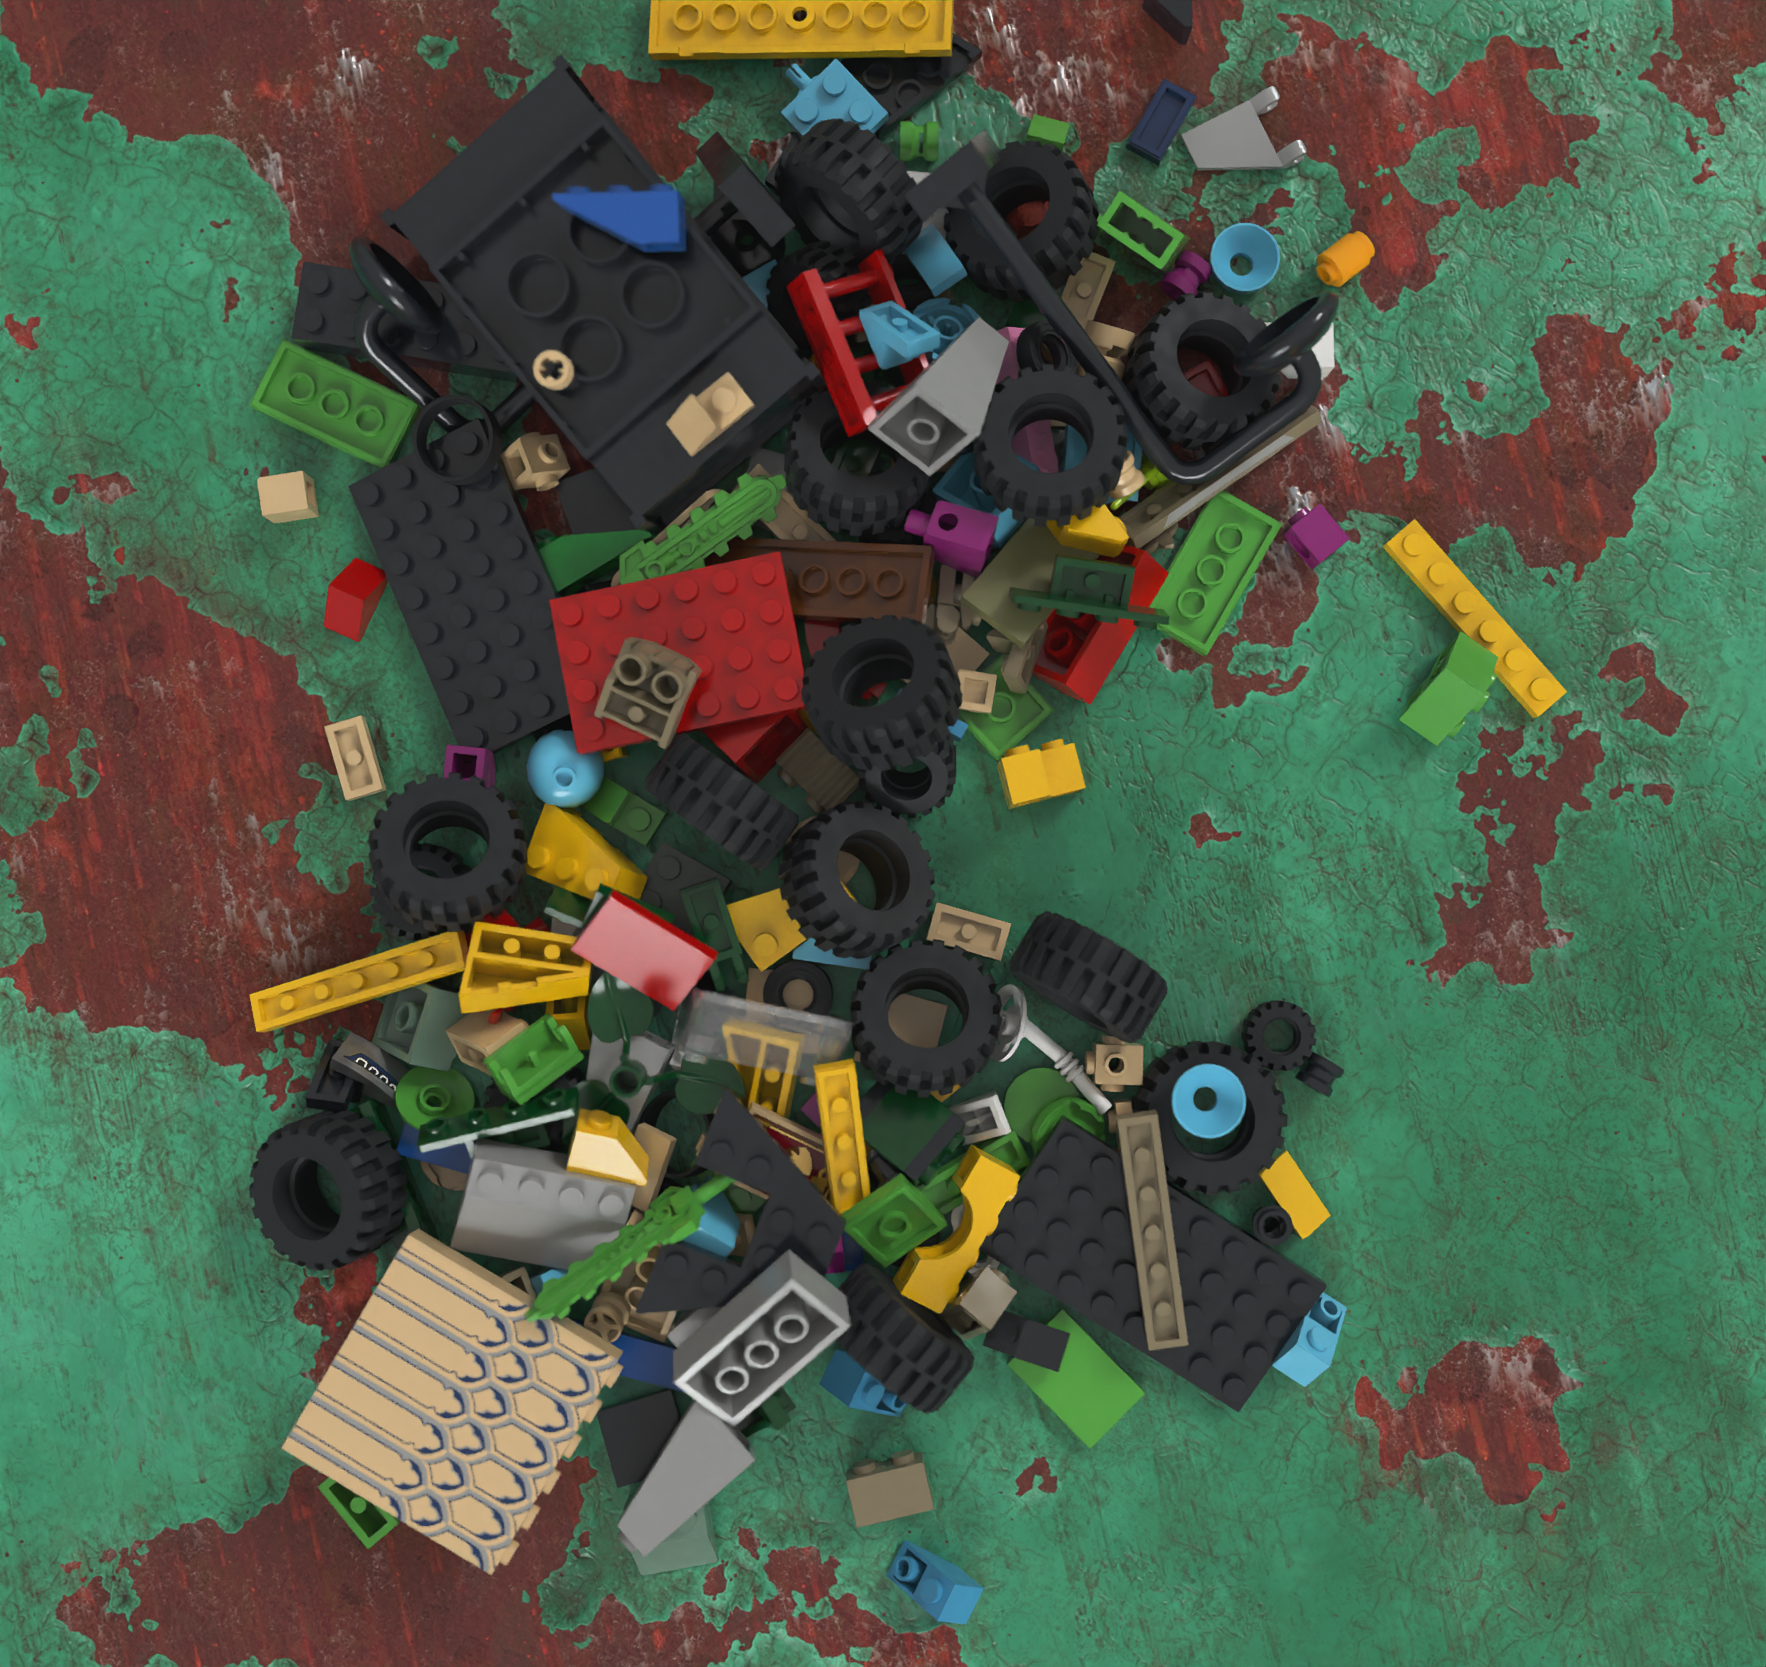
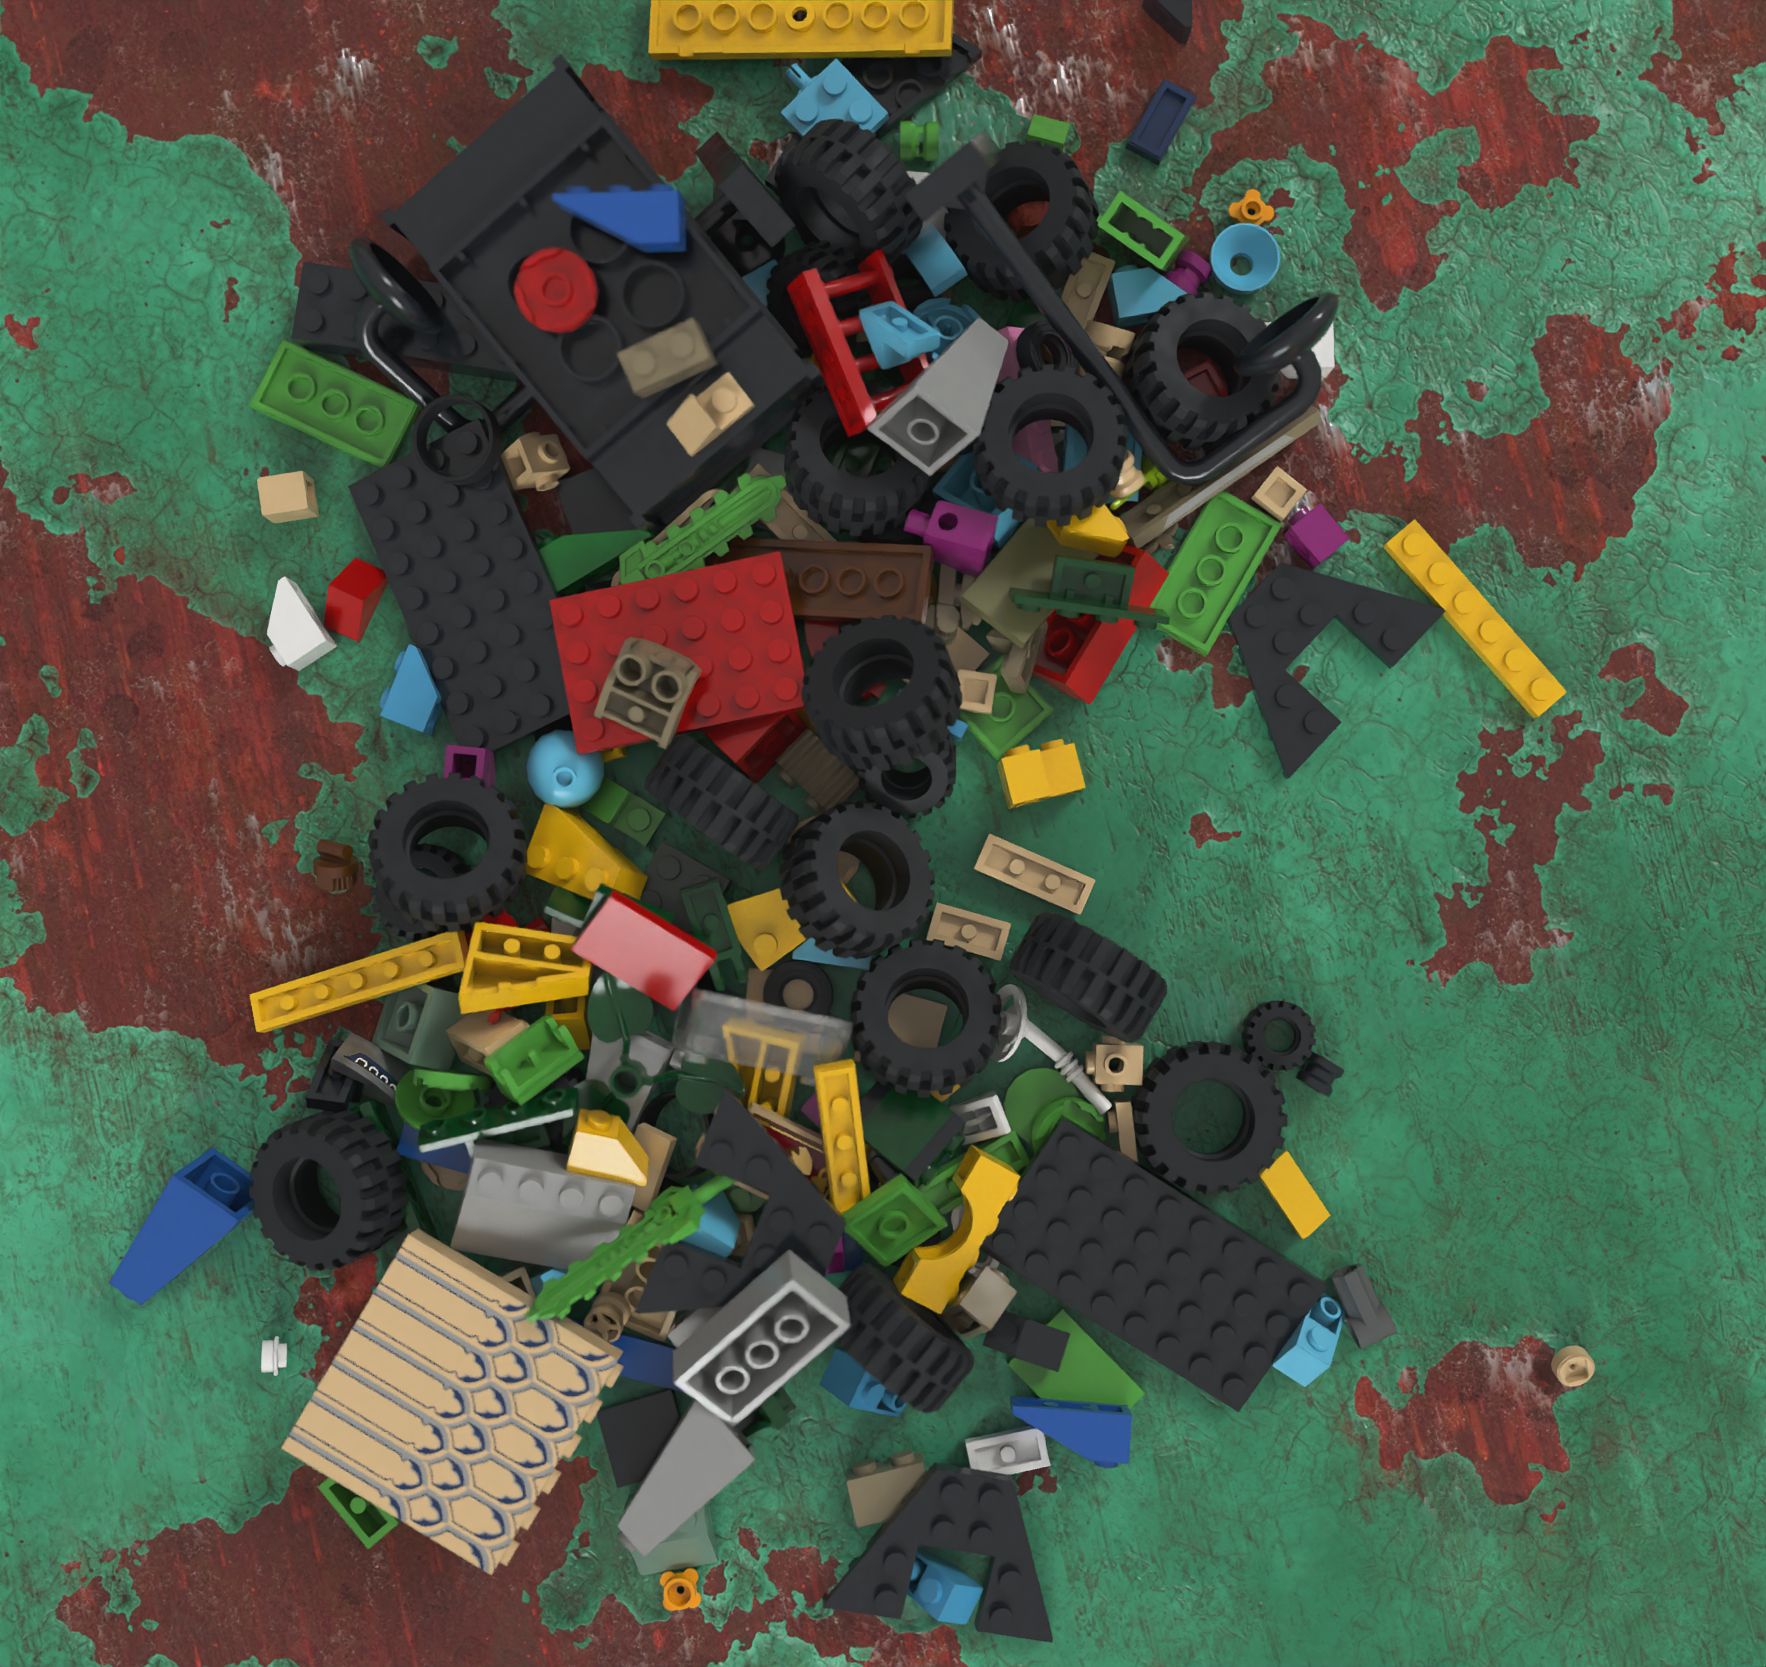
(188, 1219): none -> blue slope
(273, 1356): none -> white plate
(296, 628): none -> white slope
(335, 866): none -> reddish brown piece
(355, 758): tan plate -> none
(413, 695): none -> dark azure slope
(451, 1080): none -> bright green tile
(556, 290): none -> red tile
(557, 358): tan bush -> none
(667, 358): none -> dark tan brick
(675, 1600): none -> light orange plate
(956, 1512): none -> black wing
(1008, 1451): none -> white plate
(1034, 874): none -> tan plate
(1090, 1429): none -> blue slope
(1138, 295): none -> medium azure slope
(1152, 1229): dark tan plate -> none
(1228, 1106): medium azure piece -> none
(1239, 139): light grey flag -> none
(1252, 200): none -> light orange plate
(1277, 1230): black cone -> none
(1278, 494): none -> tan plate
(1285, 618): none -> black wing
(1344, 259): light orange brick -> none
(1365, 1314): none -> dark grey piece
(1451, 690): bright green brick -> none
(1573, 1366): none -> tan tile

